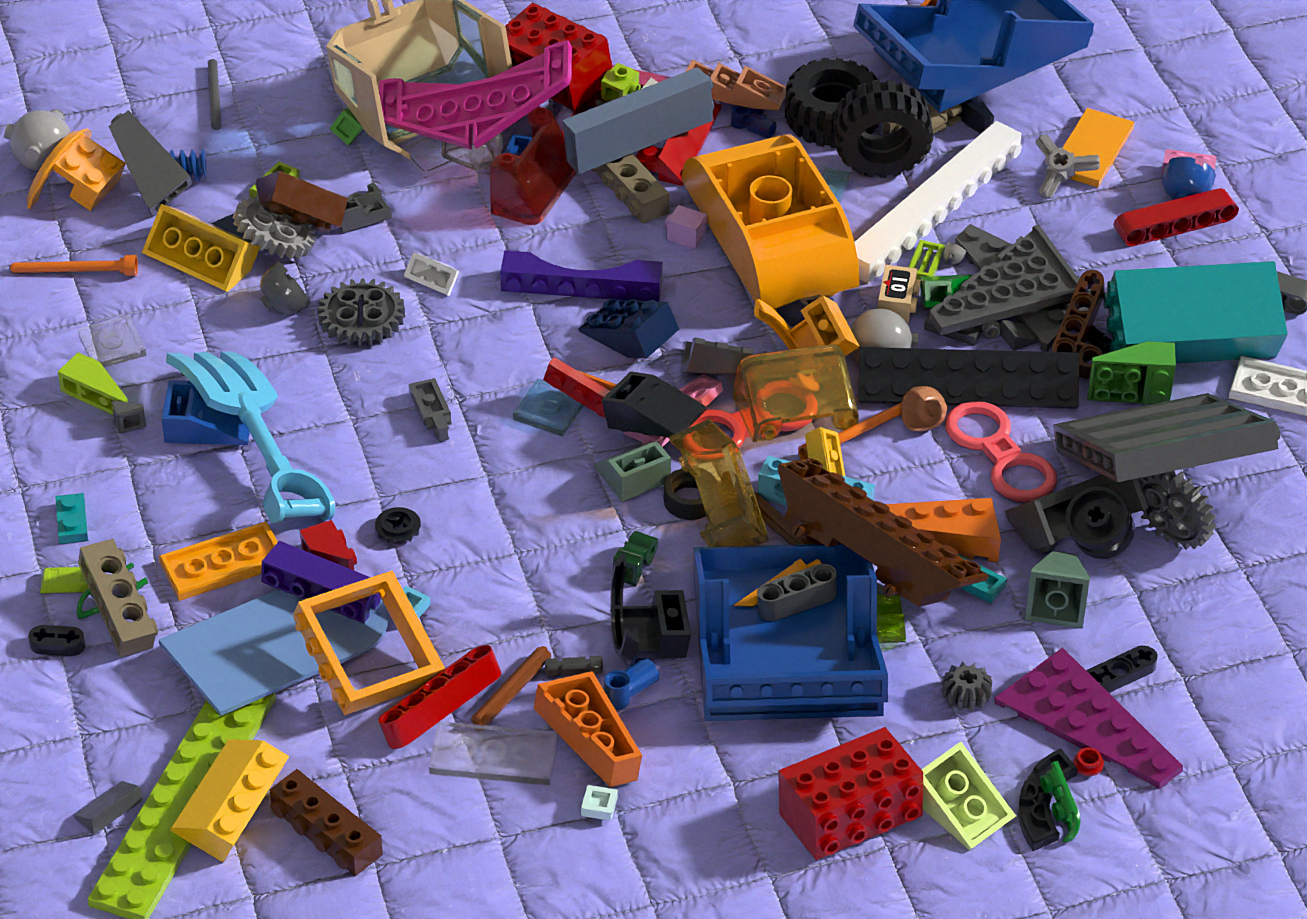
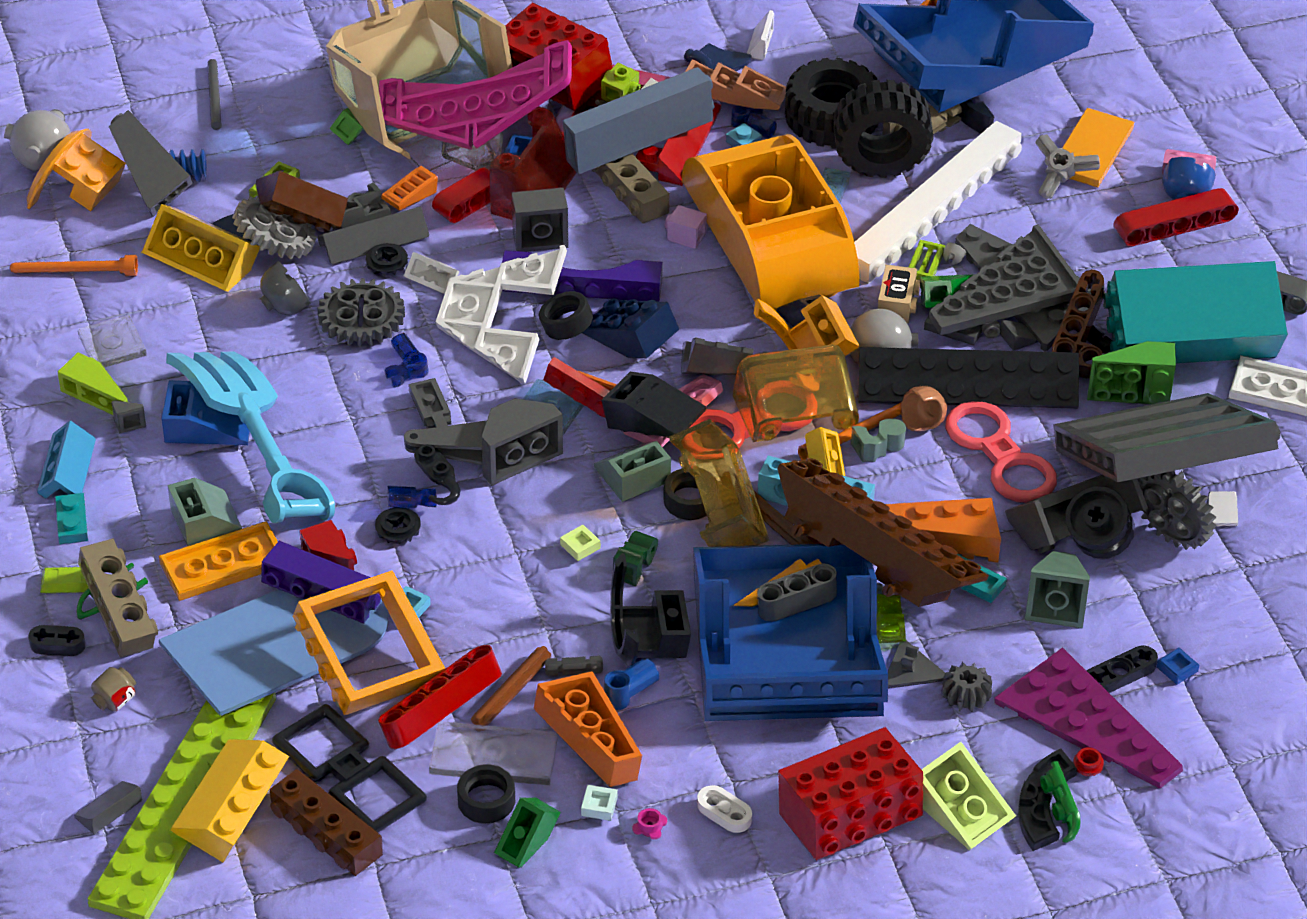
(67, 461): none -> dark azure panel
(113, 689): none -> dark tan head
(201, 510): none -> sand green slope
(349, 766): none -> black bar
(360, 238): none -> dark grey panel
(389, 251): none -> black gear
(409, 497): none -> clear blue plate
(413, 188): none -> orange slope
(413, 363): none -> clear blue bar
(464, 196): none -> red beam
(473, 300): none -> white wing
(489, 811): none -> black tyre
(506, 444): none -> dark grey slope
(526, 830): none -> green slope
(540, 219): none -> dark grey brick
(560, 305): none -> black tyre
(580, 542): none -> yellowish green plate
(649, 823): none -> dark pink plate
(711, 55): none -> dark blue arm
(728, 810): none -> white plate
(742, 135): none -> medium azure plate
(761, 37): none -> white slope
(889, 438): none -> sand green leg
(912, 668): none -> dark grey piece
(1177, 666): none -> blue tile
(1224, 507): none -> white slope

